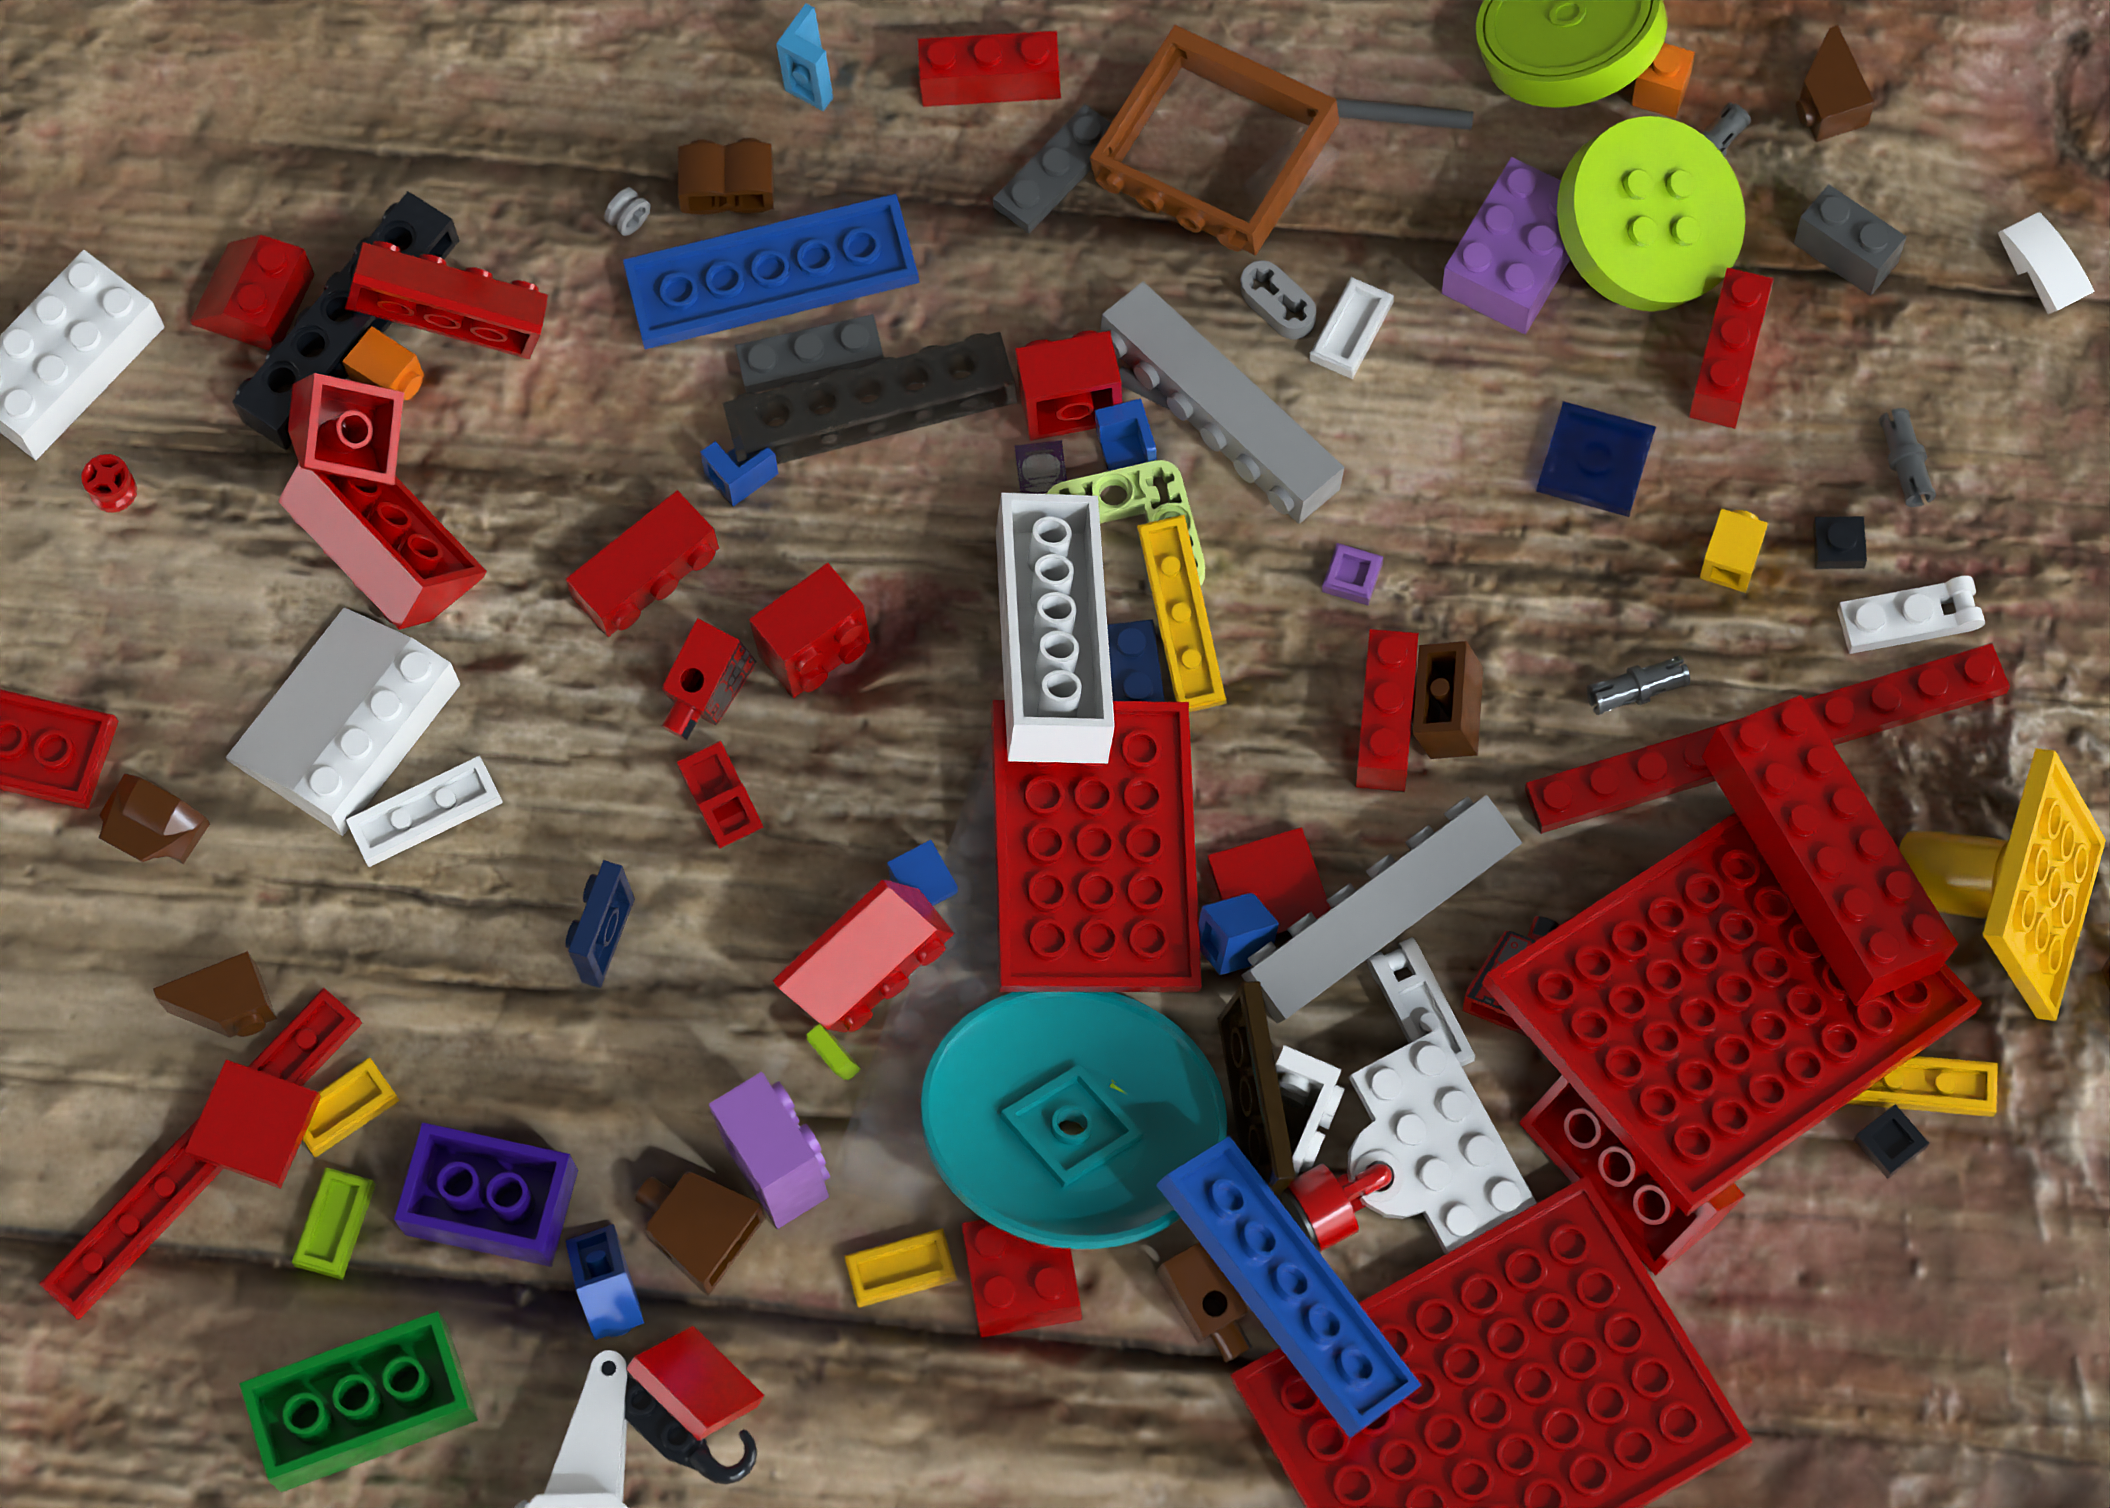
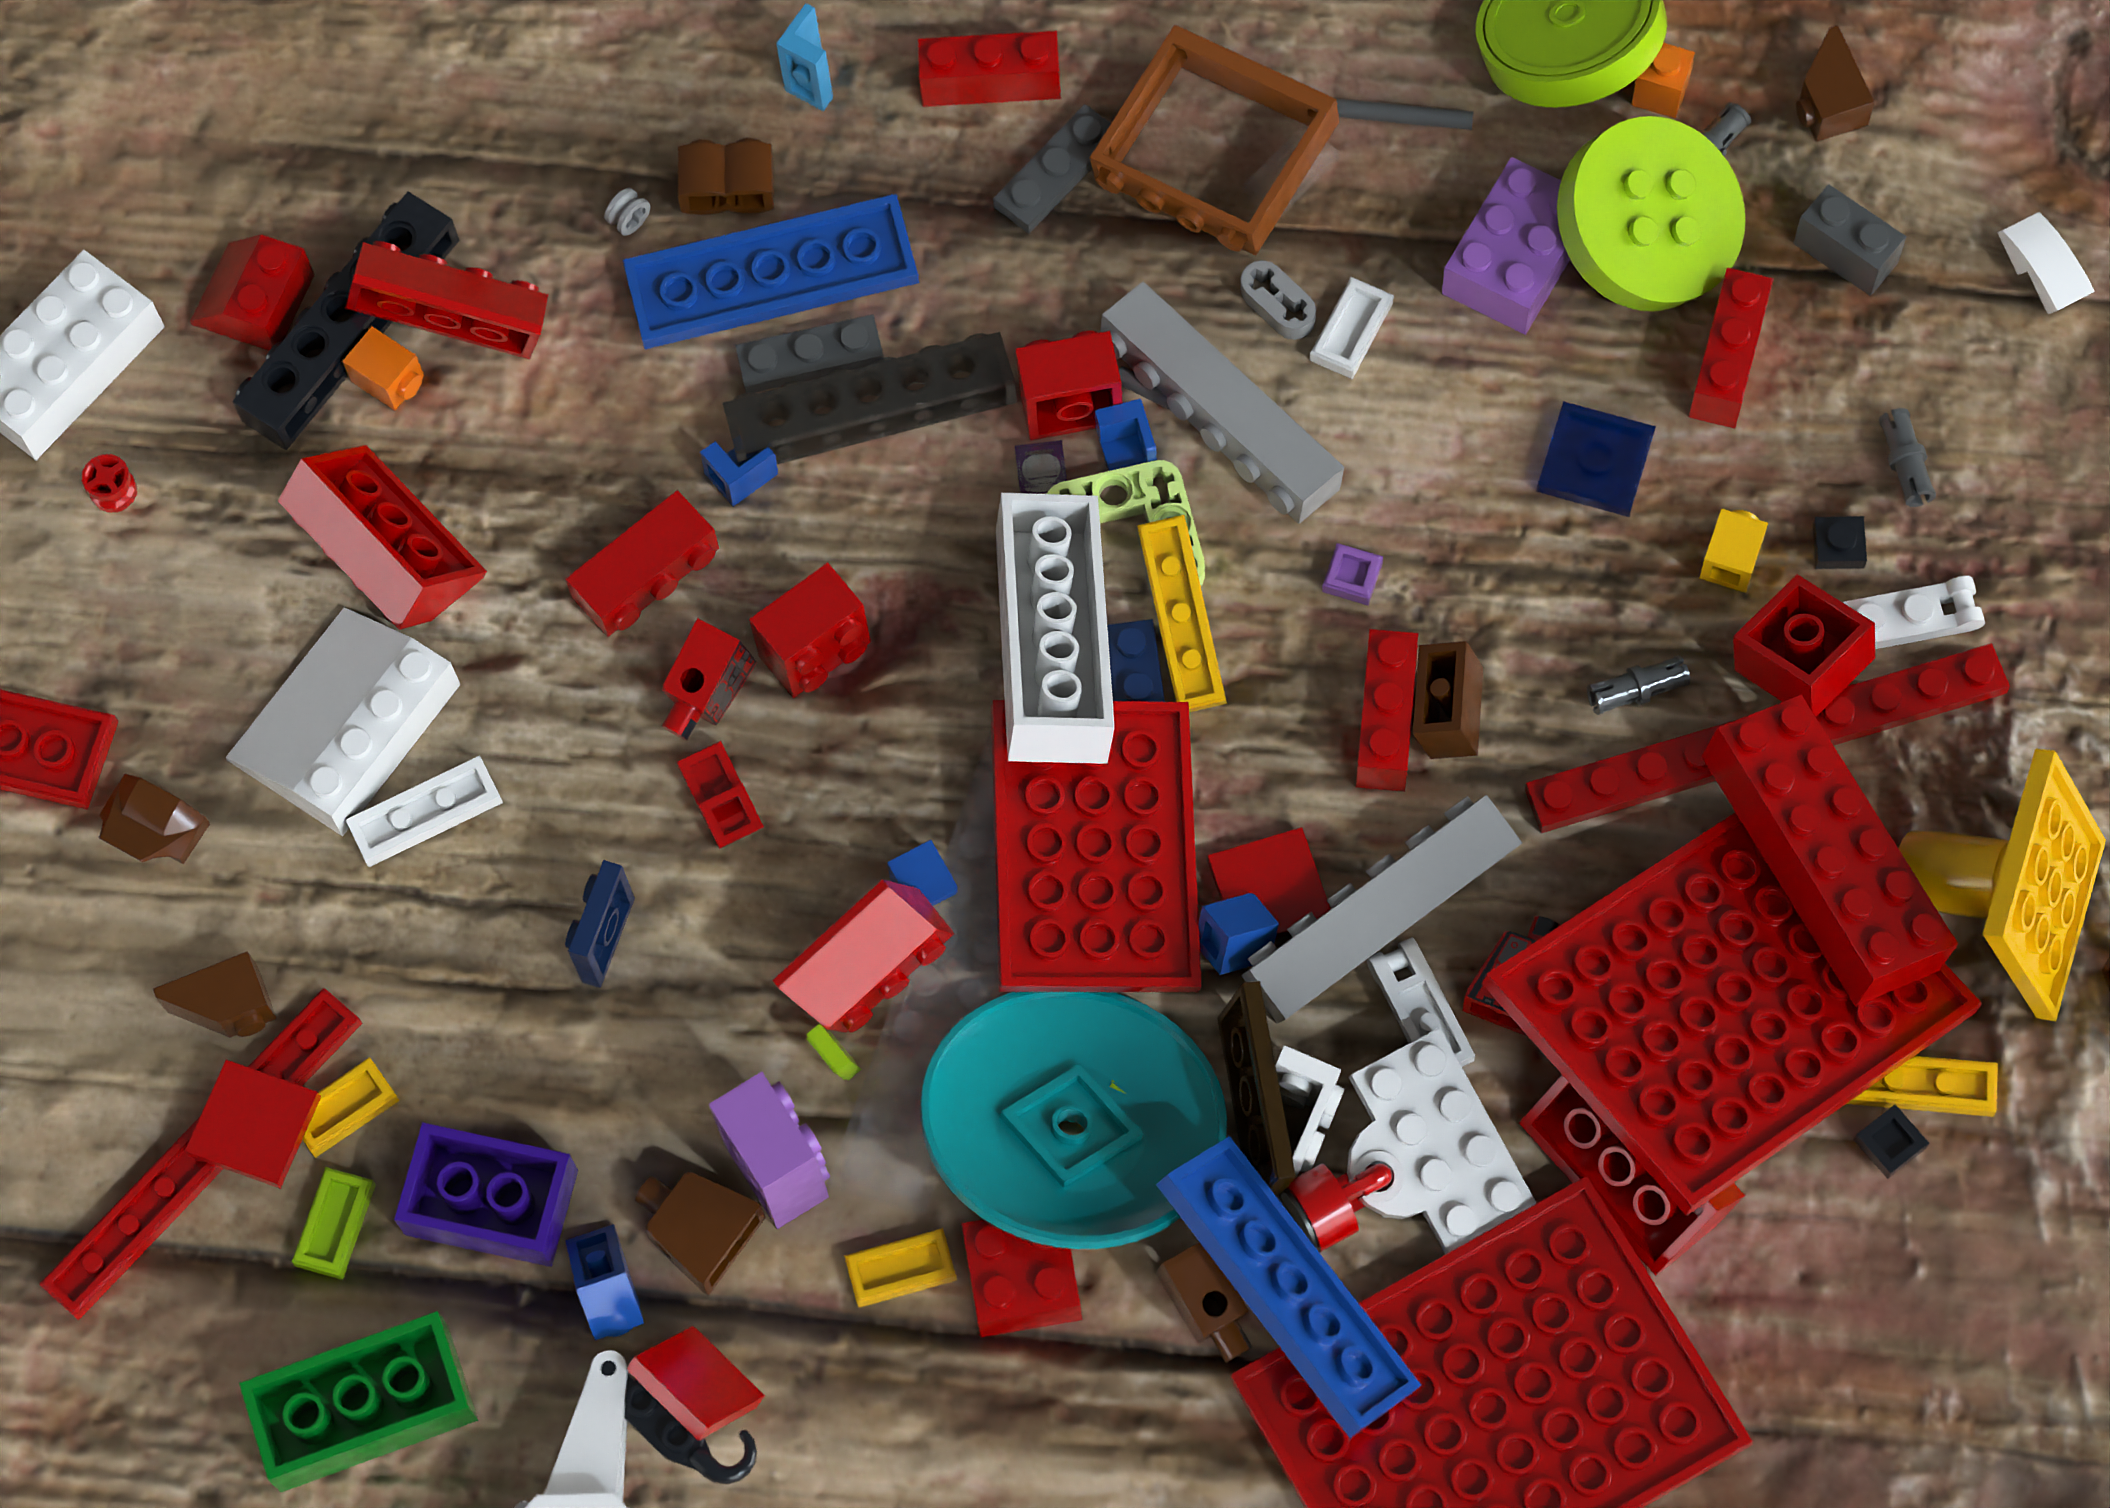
(346, 428): red slope -> none
(1804, 645): none -> red brick

